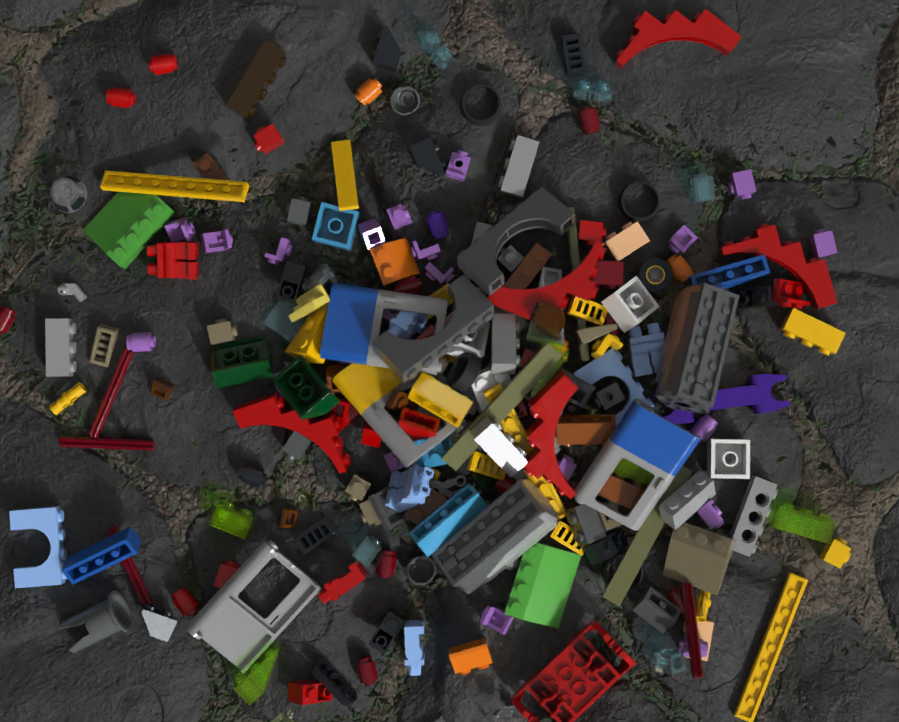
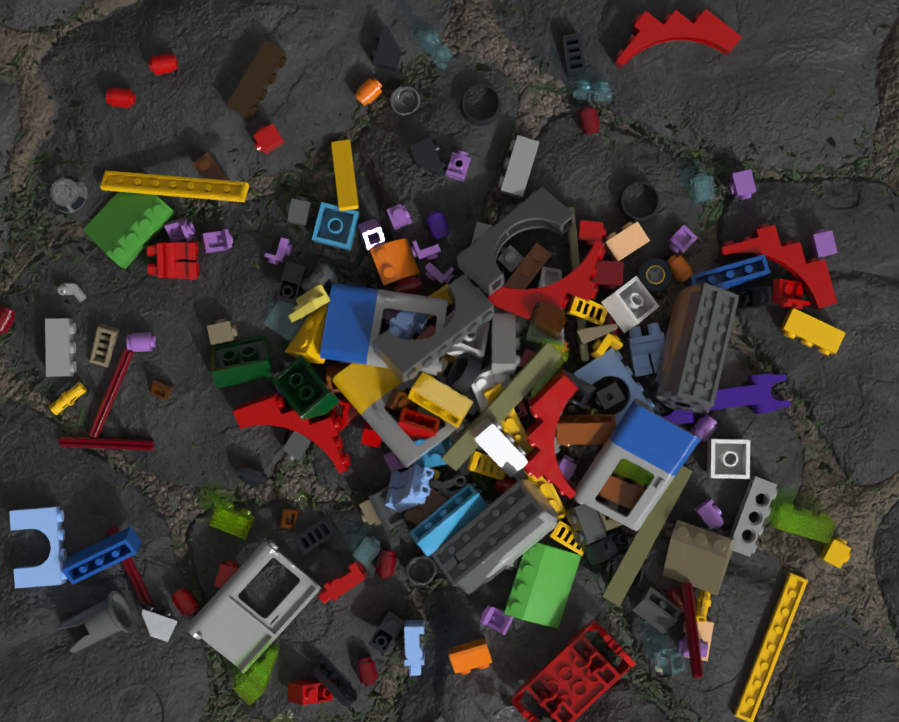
(358, 487): dark tan brick -> none
(687, 500): light grey brick -> none

